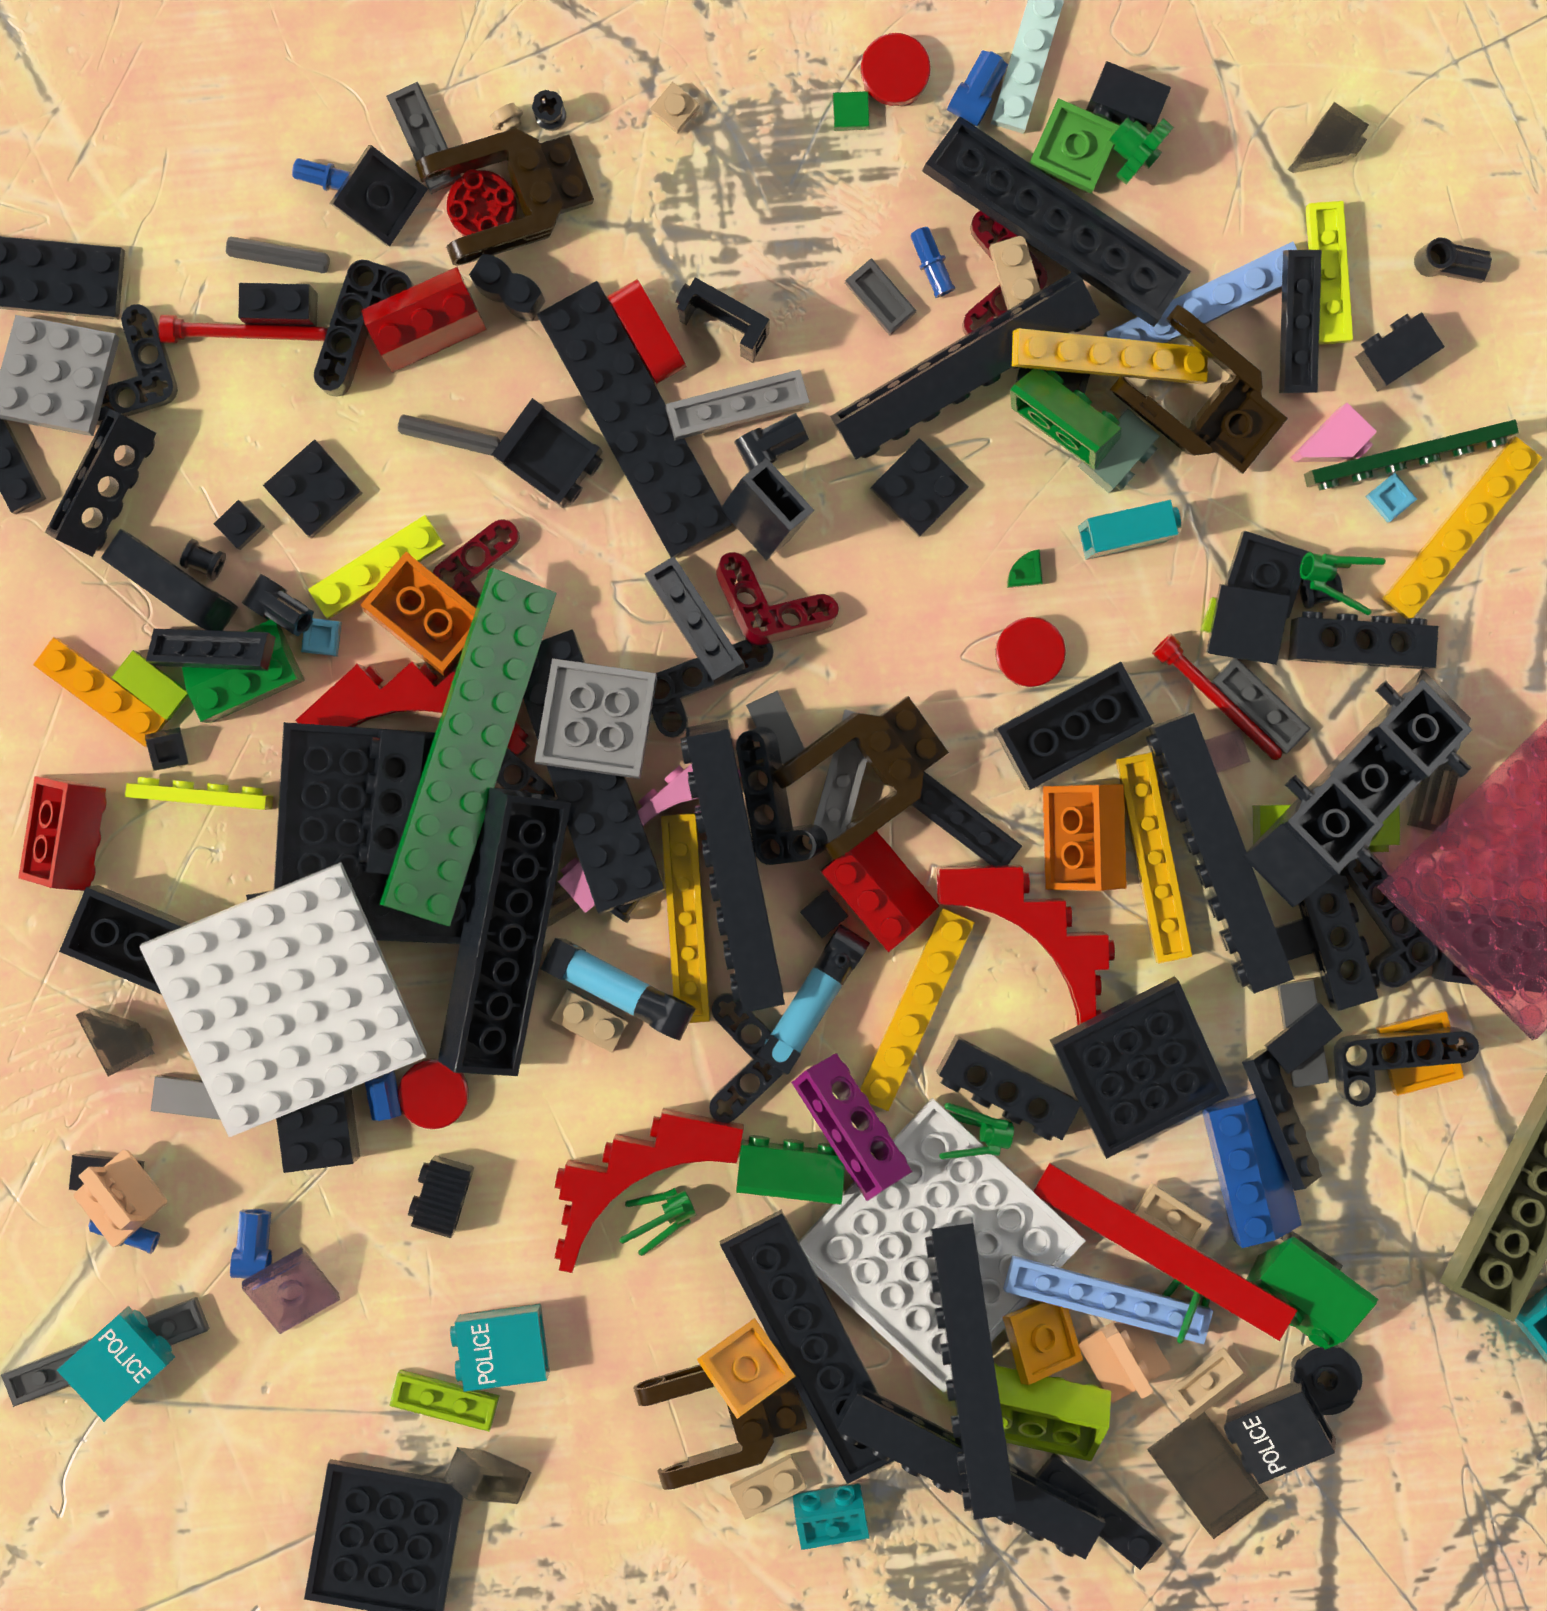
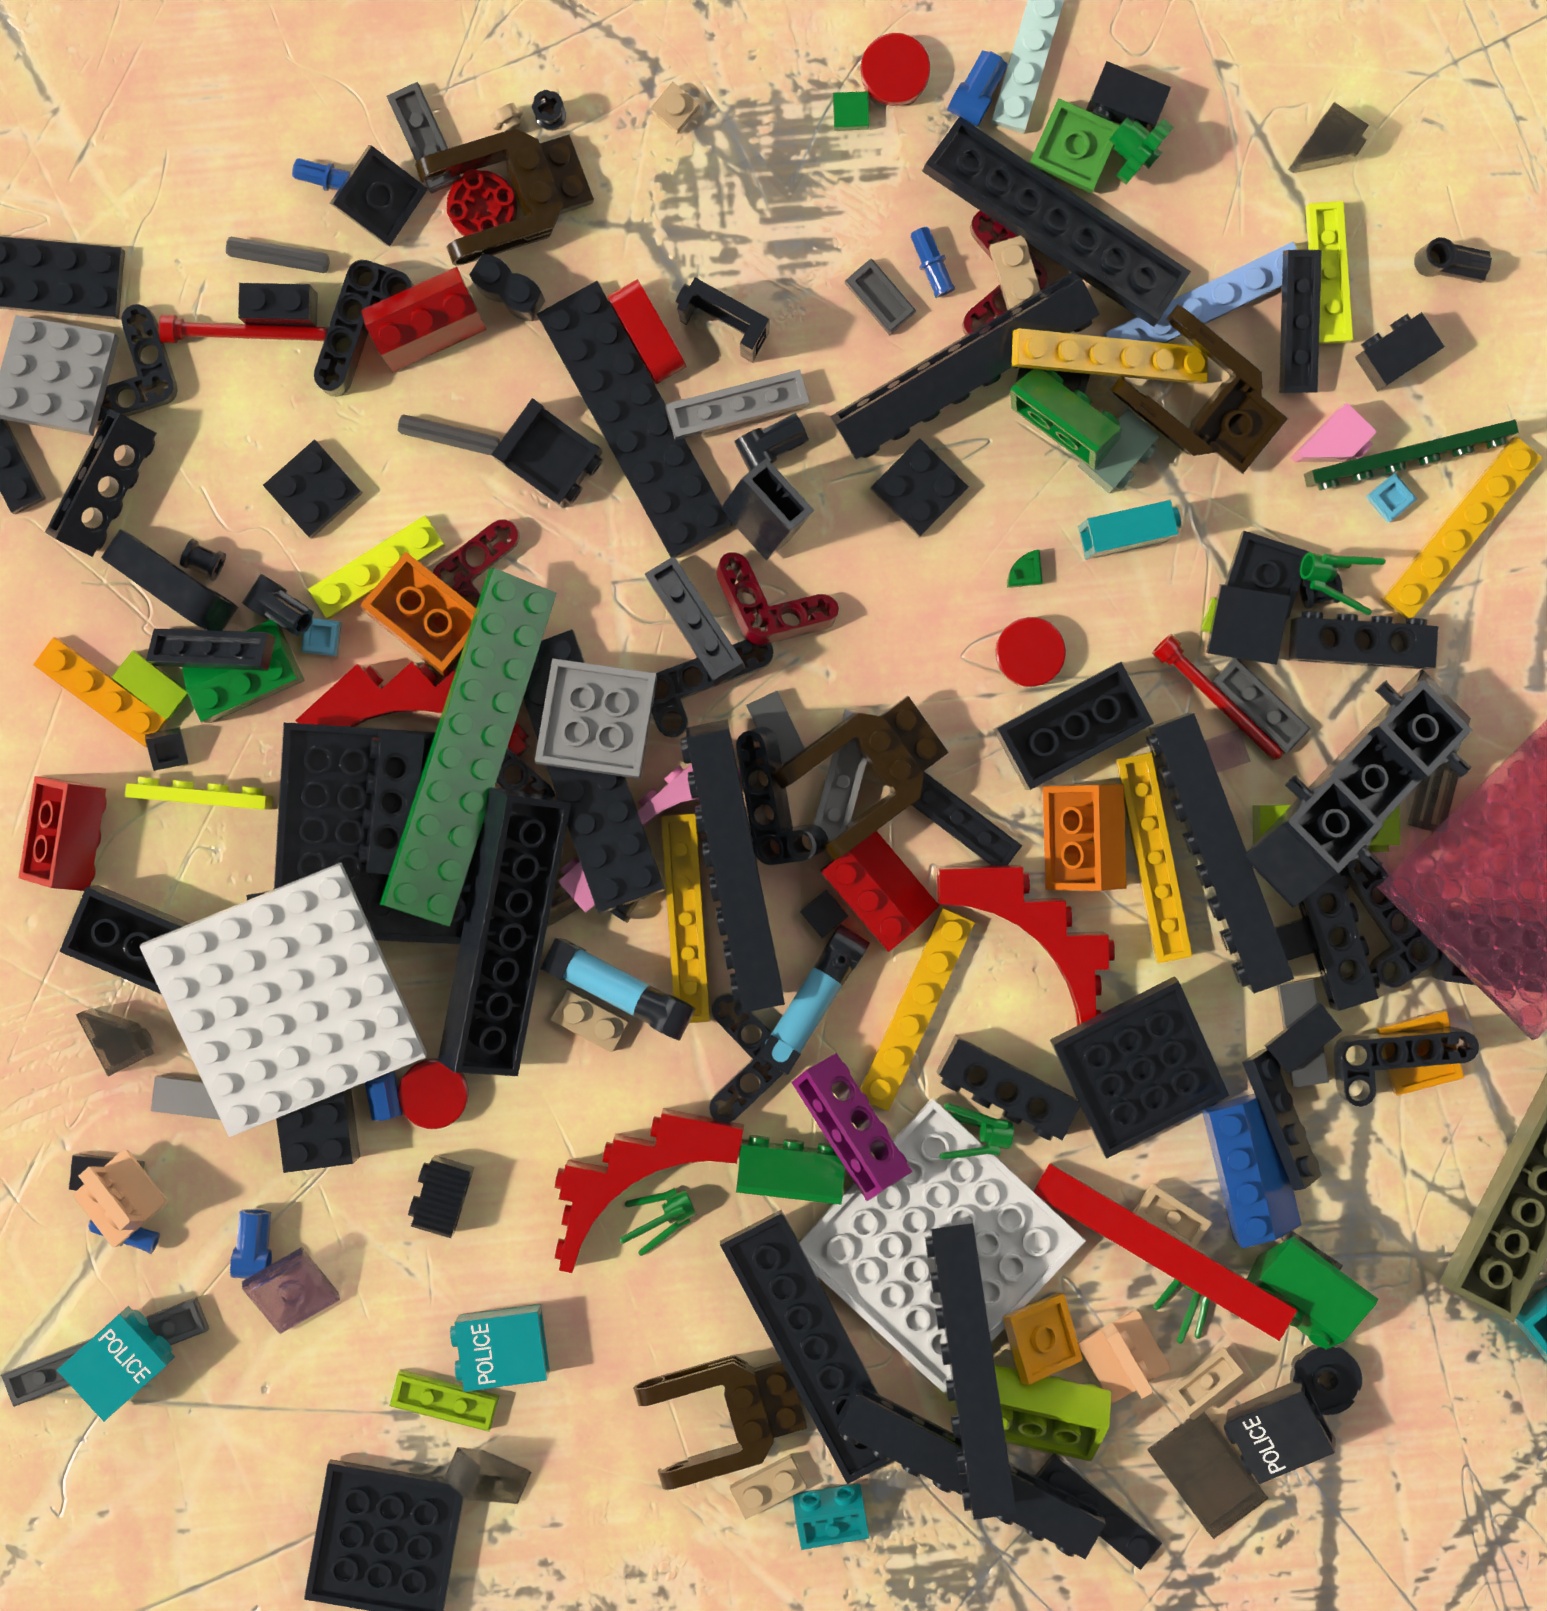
(239, 525): black plate -> none
(746, 1368): light orange plate -> none
(1104, 1299): light blue plate -> none

